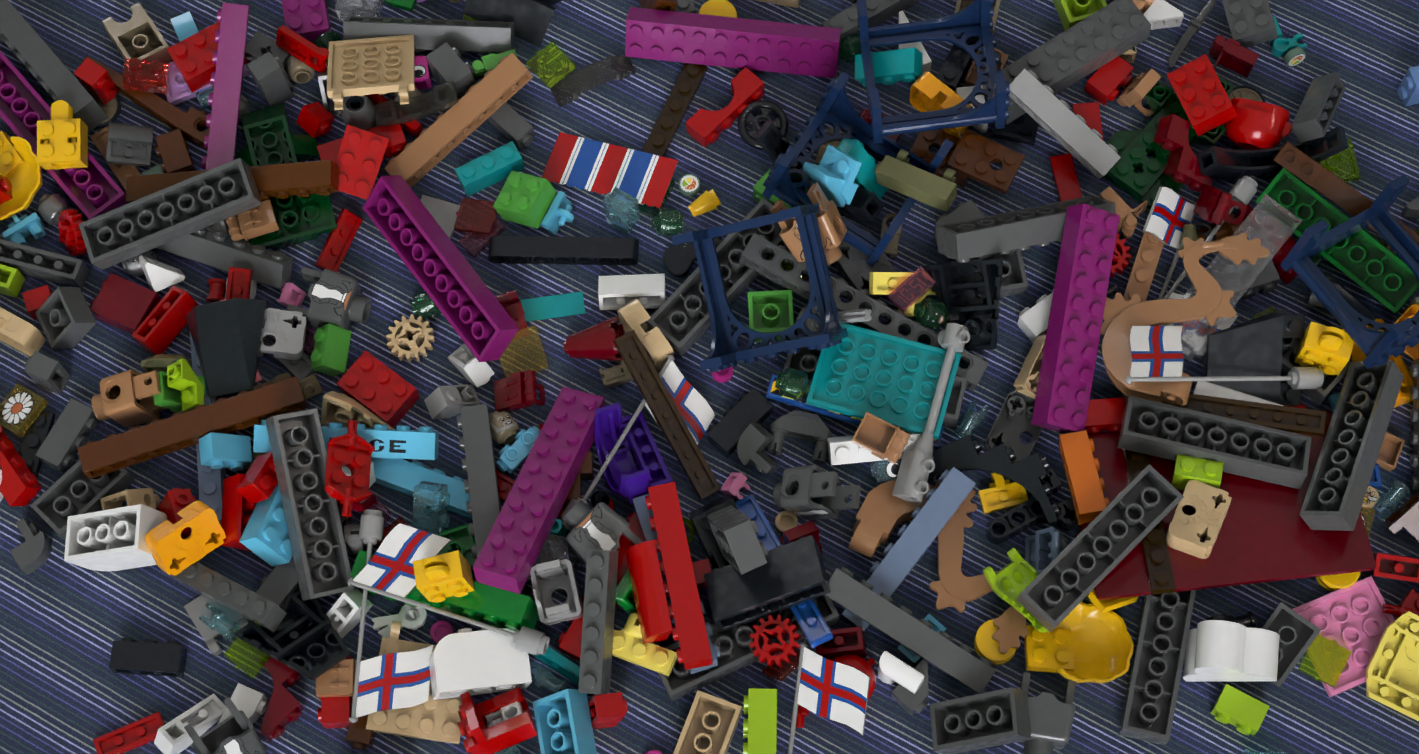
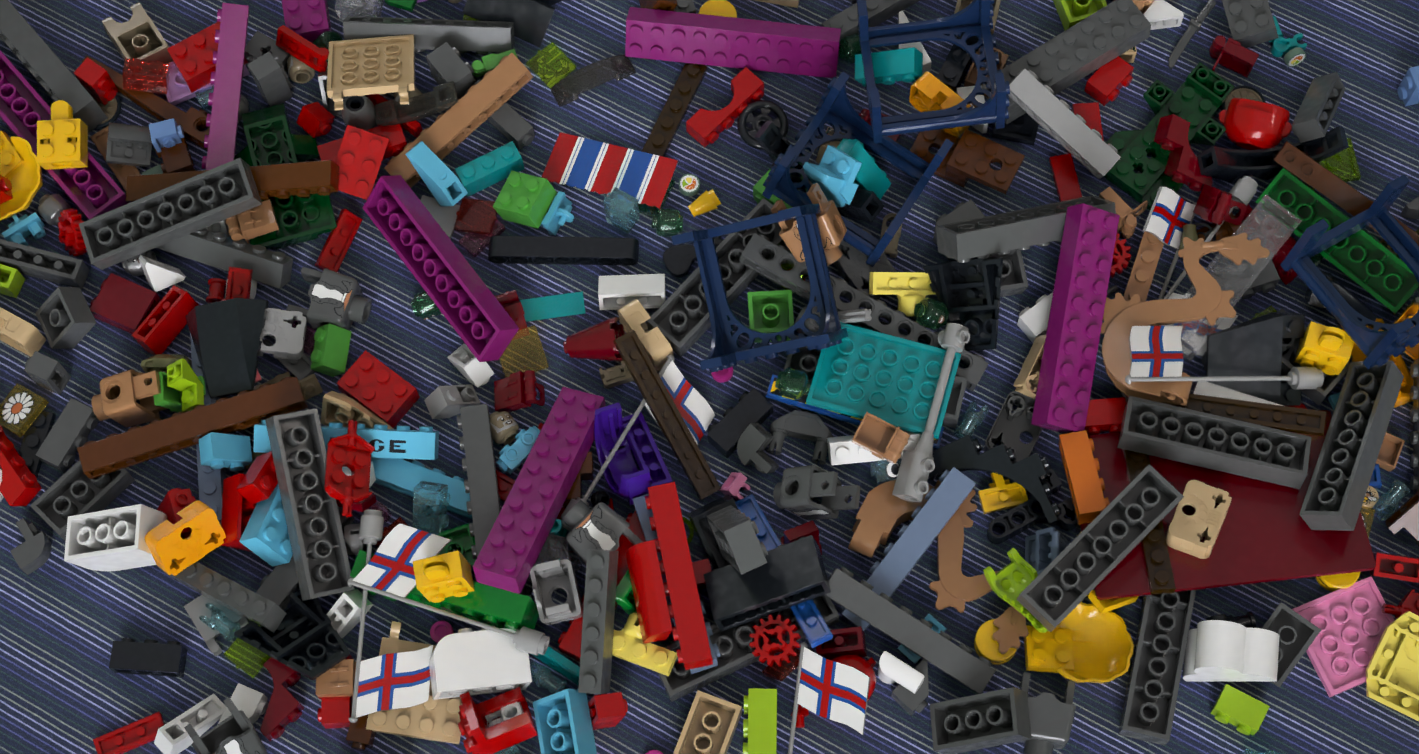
(35, 298): red brick -> none
(133, 497): tan torso -> none
(165, 134): none -> medium blue brick
(184, 26): medium azure slope -> none
(291, 295): bright pink tile -> none
(409, 617): white piece -> none
(422, 73): dark pink brick -> none
(422, 334): tan gear -> none
(436, 175): none -> medium azure slope
(785, 520): tan tile -> none
(912, 289): clear pink tile -> none
(915, 182): olive brick -> none
(1137, 90): medium nougat piece -> none
(1192, 468): lime brick -> none
(1202, 95): red brick -> none
(1325, 660): clear neon green piece -> none

